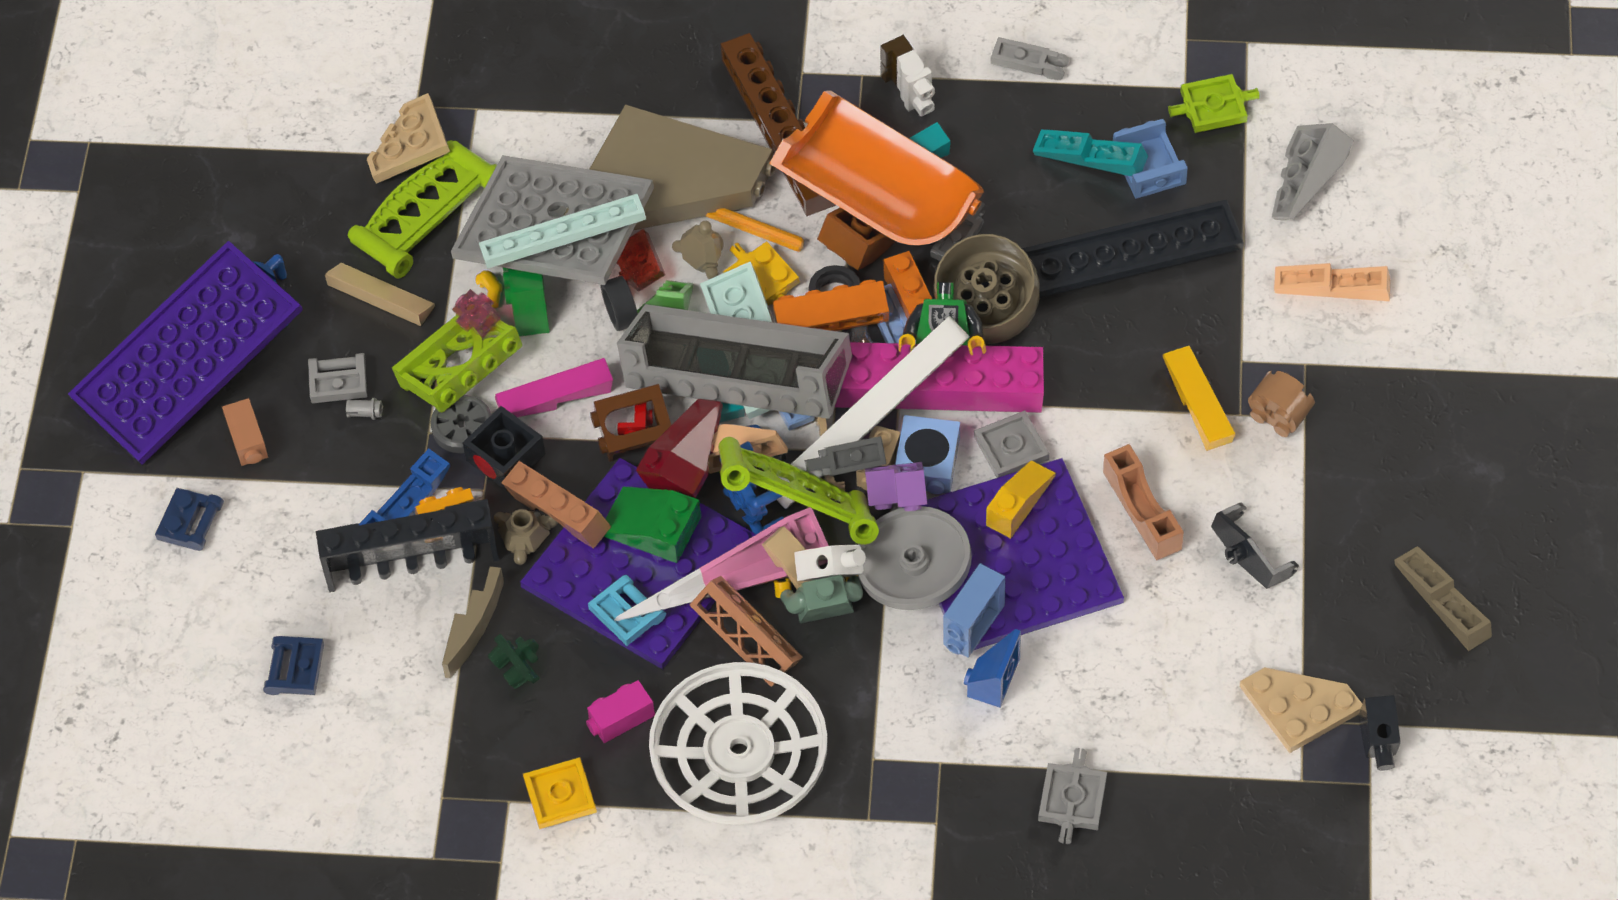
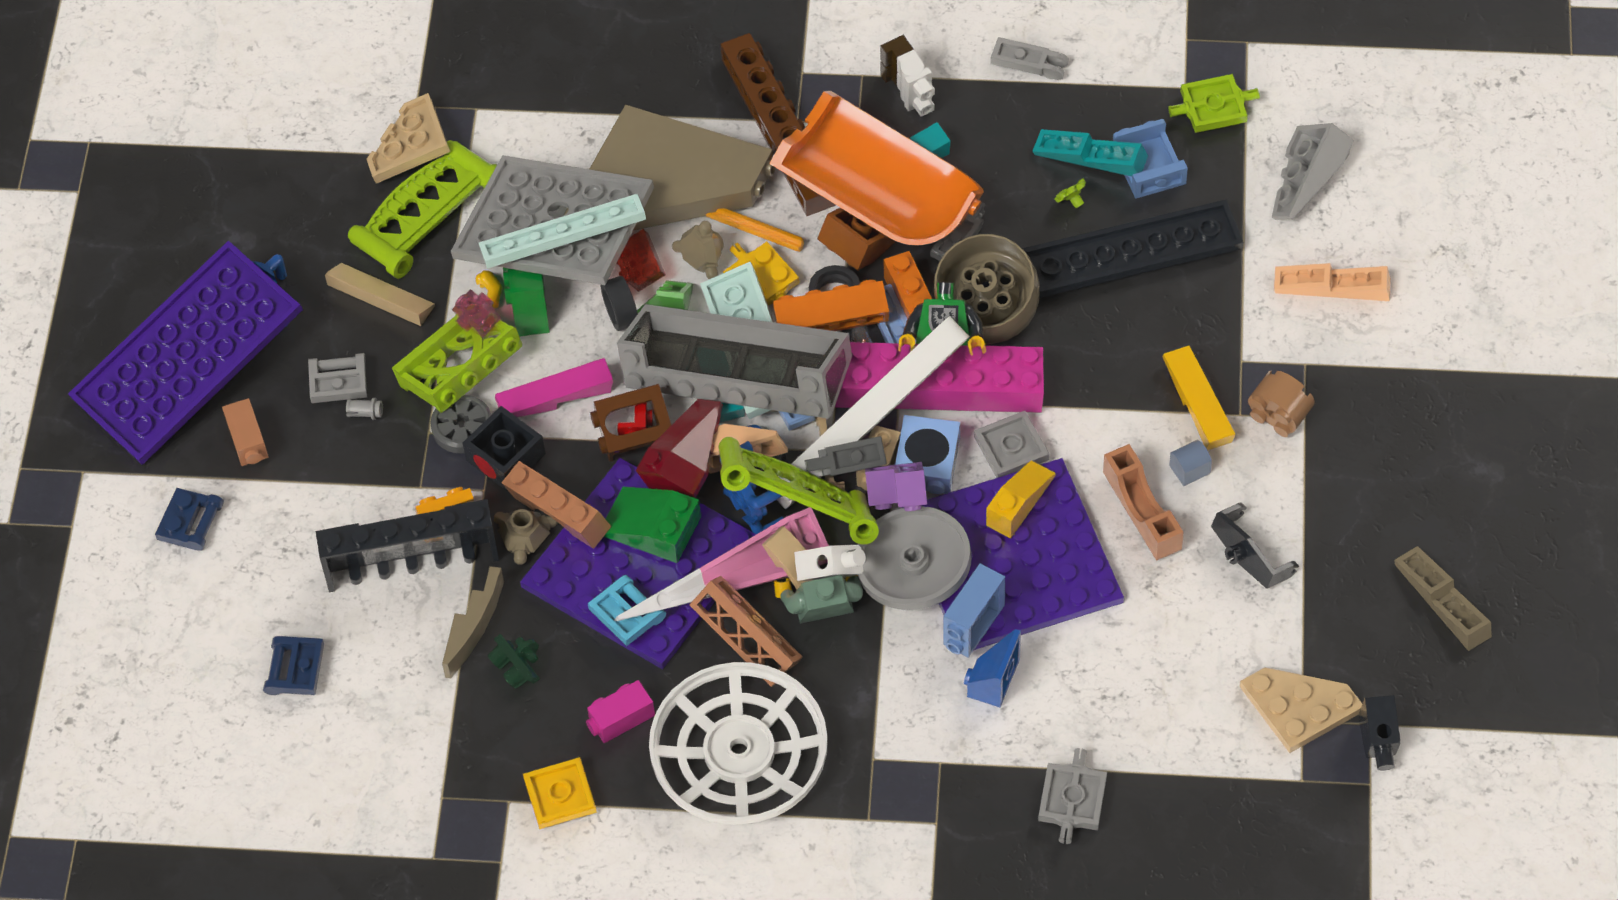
(422, 483): blue slope -> none
(1072, 194): none -> lime plant
(1190, 462): none -> sand blue piece

